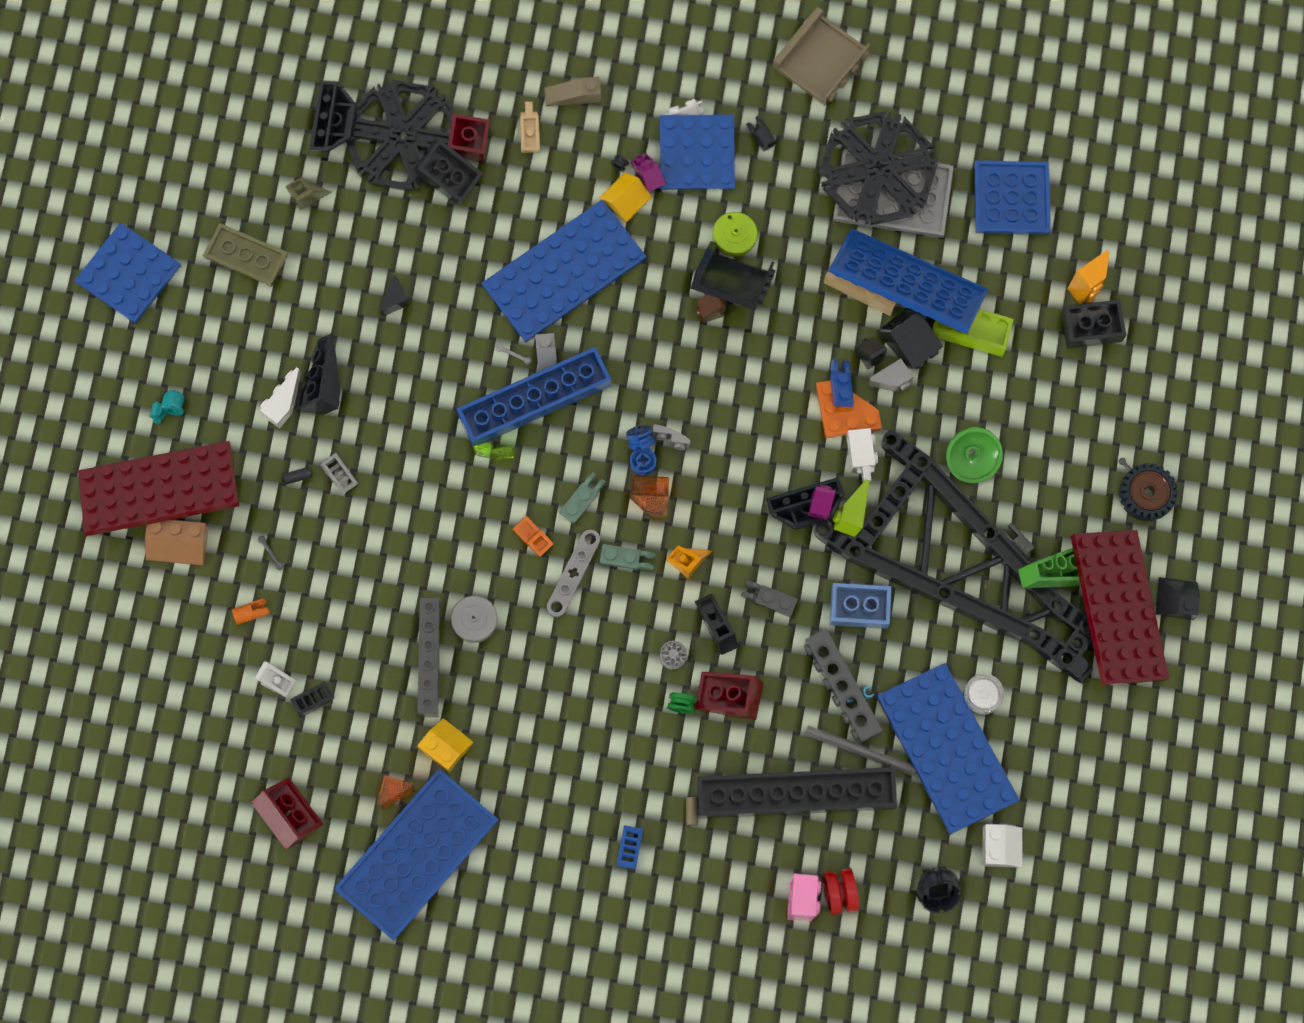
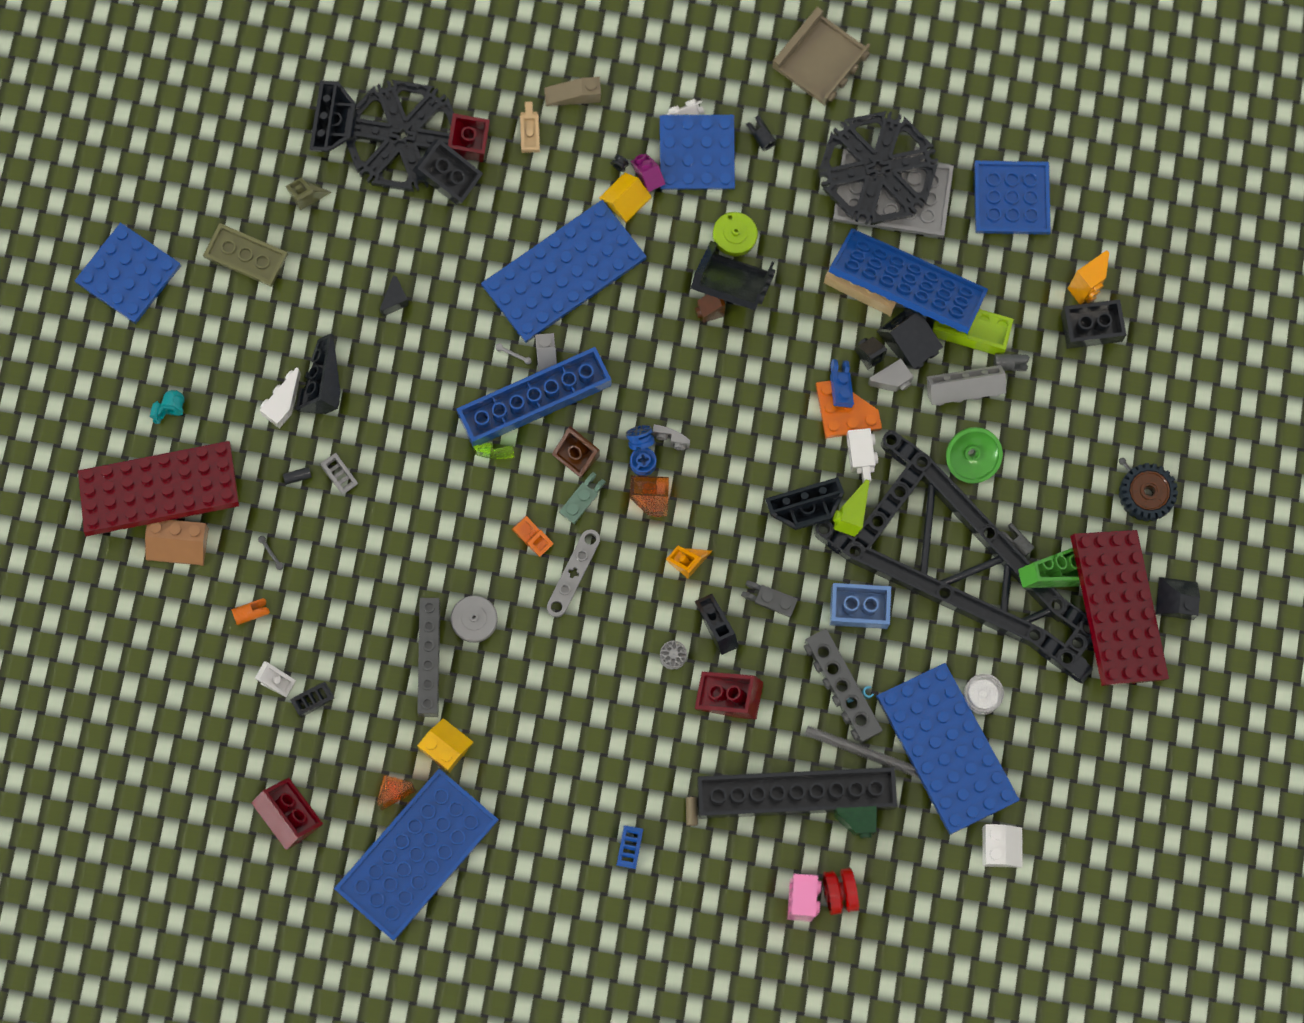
(576, 452): none -> reddish brown slope
(625, 557): sand green hinge -> none
(682, 703): green wheel -> none
(821, 502): magenta slope -> none
(858, 820): none -> dark green slope
(938, 896): black piece -> none
(966, 385): none -> light grey brick
(1012, 362): none -> dark grey hinge

